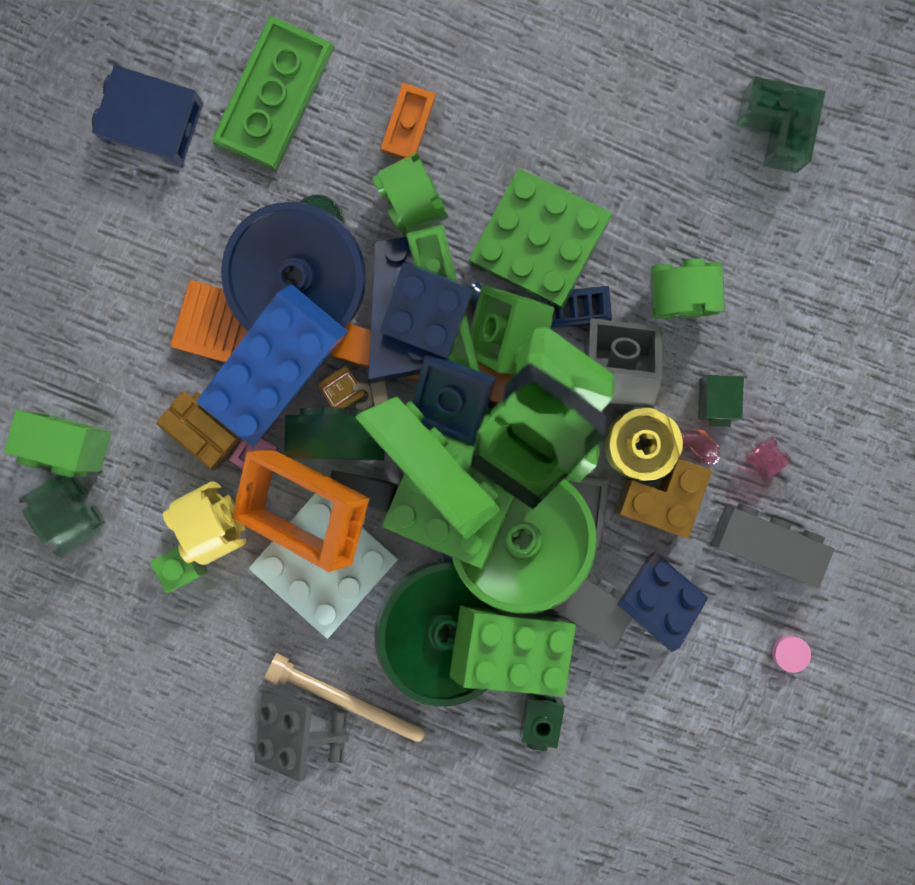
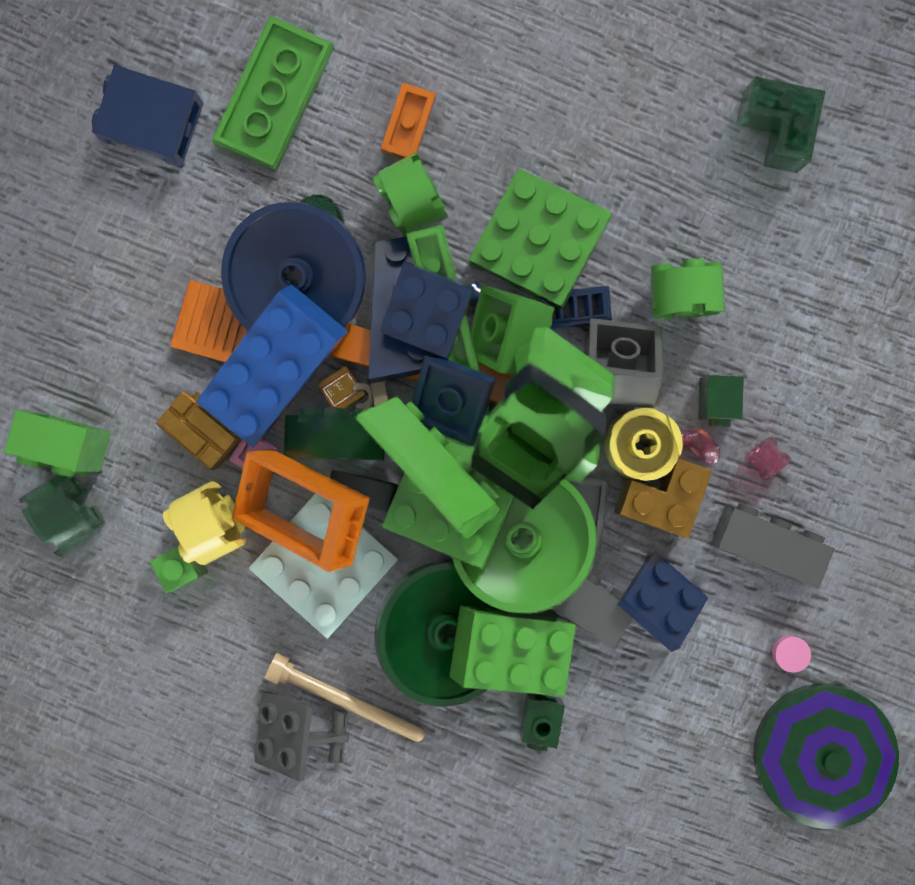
(826, 756): none -> dish

